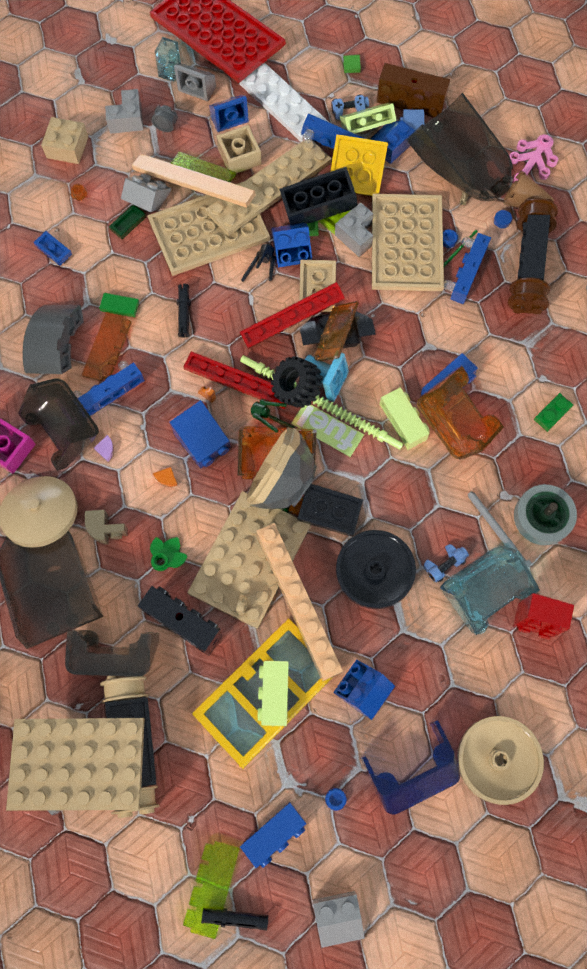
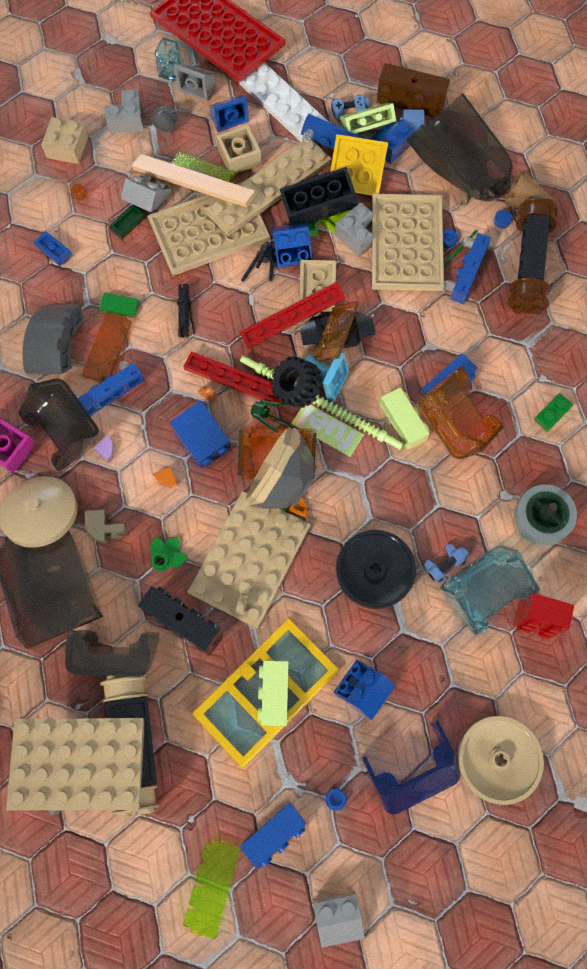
(236, 919): black pin -> none
(298, 602): light nougat brick -> none
(330, 510): black plate -> none
(351, 64): bright green tile -> none
(493, 523): light grey bar -> none
(543, 144): bright pink plant -> none

